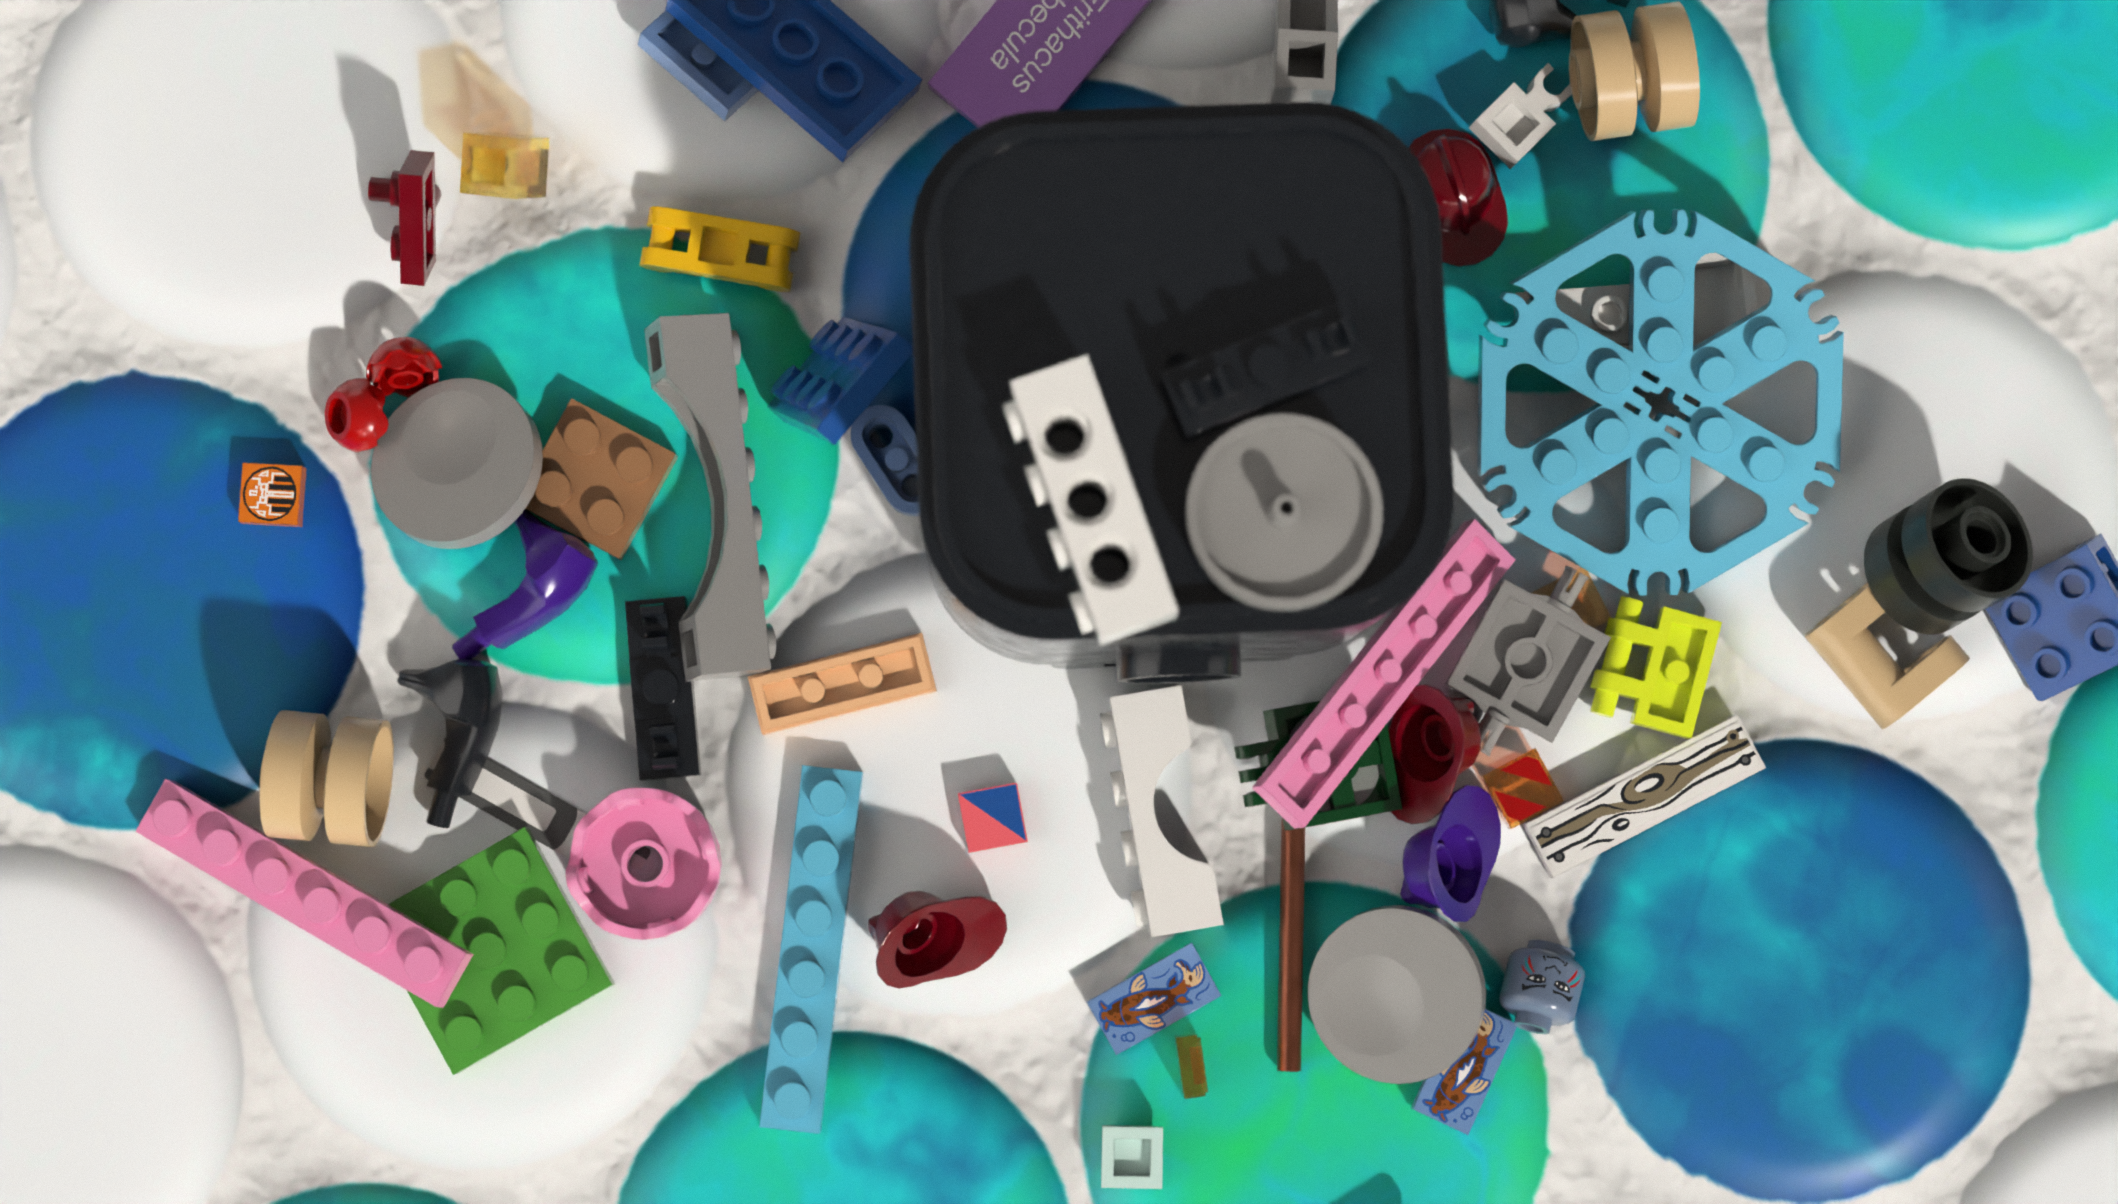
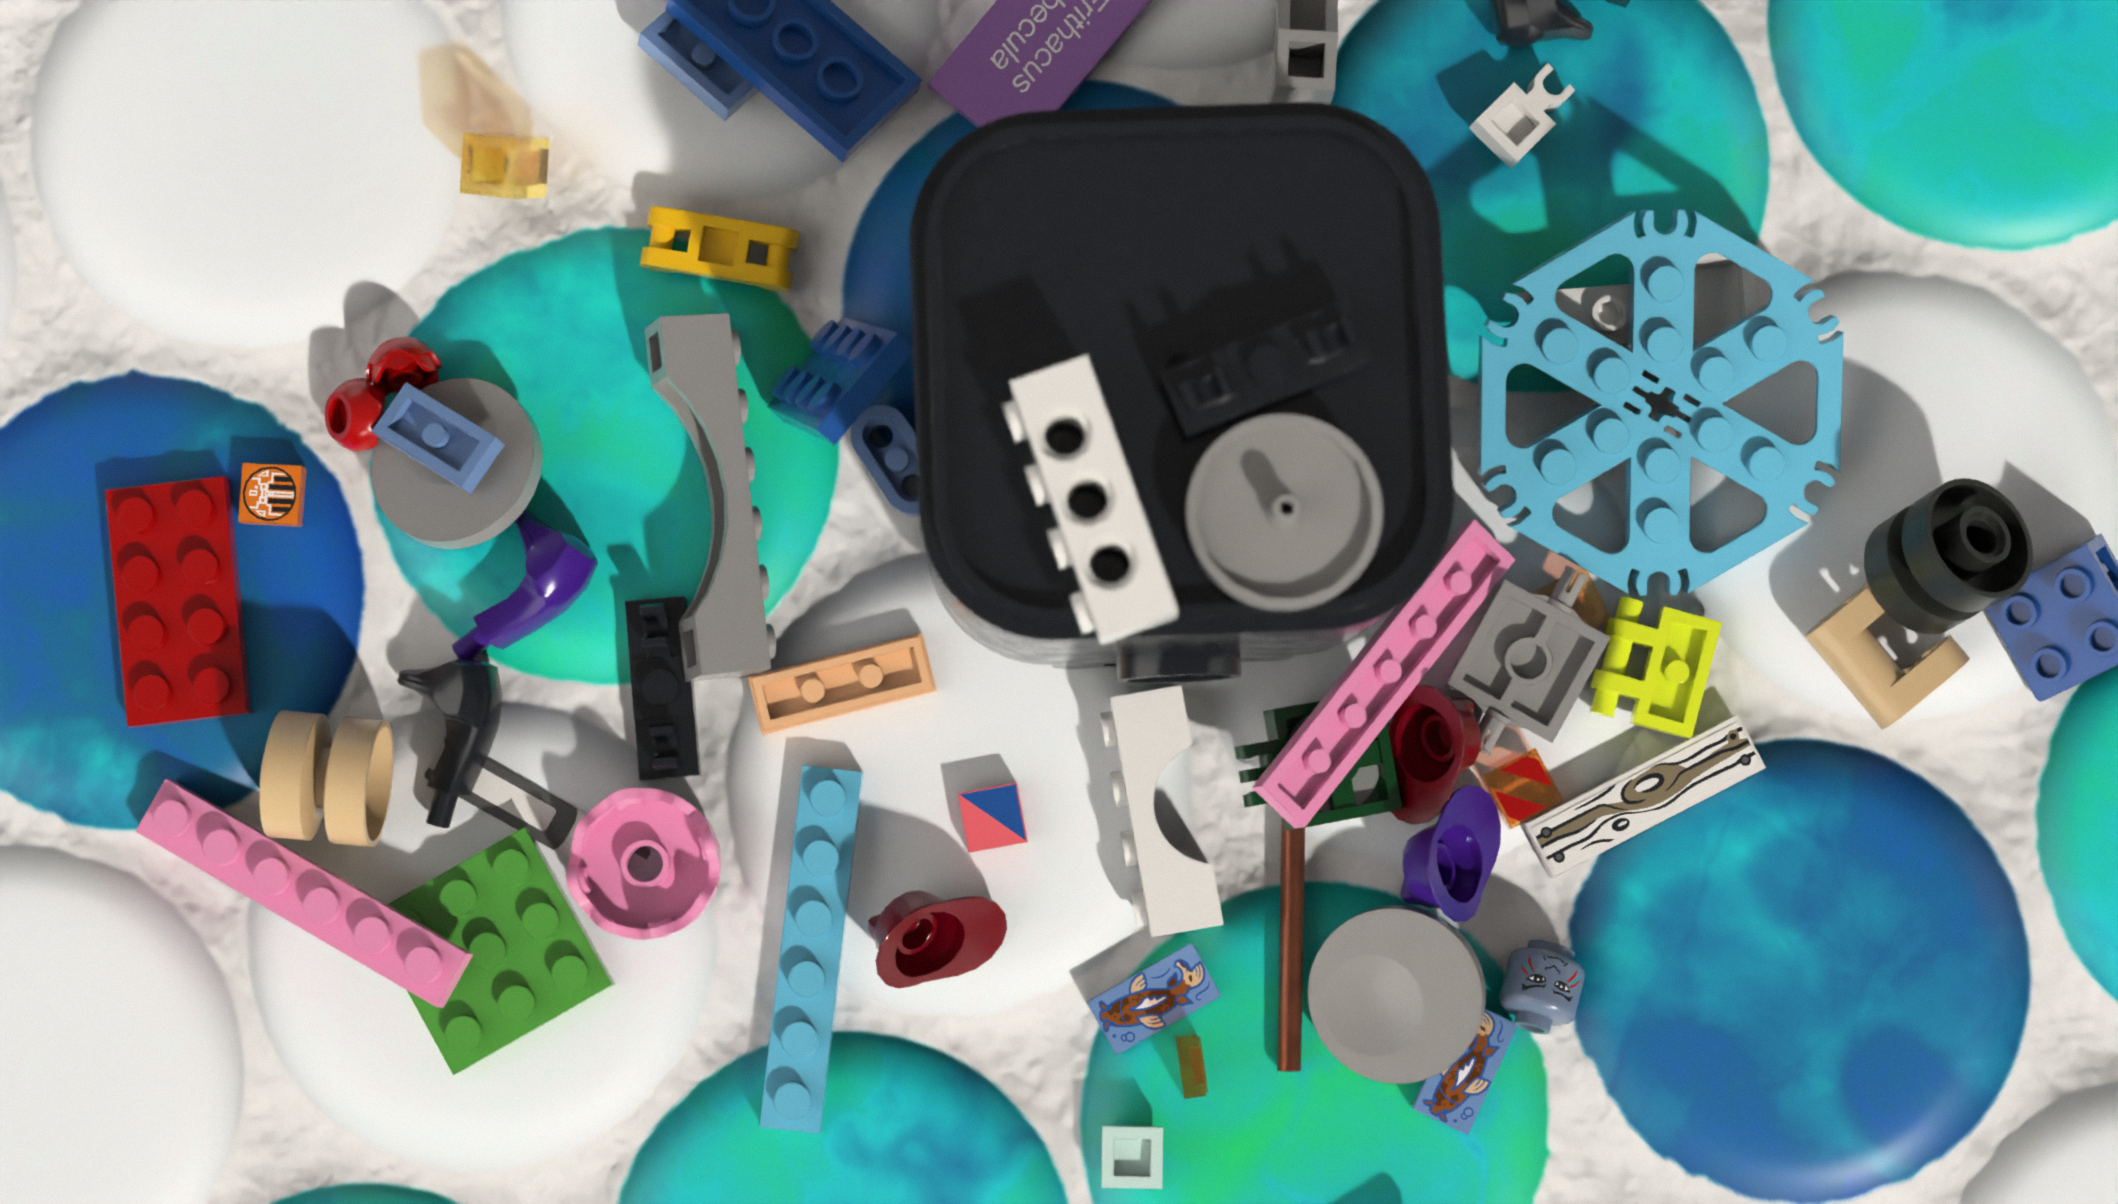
(178, 602): none -> red plate
(417, 197): dark red plate -> none
(438, 438): none -> medium blue plate
(599, 479): medium nougat plate -> none
(1466, 195): dark red piece -> none
(1651, 70): tan wheel -> none

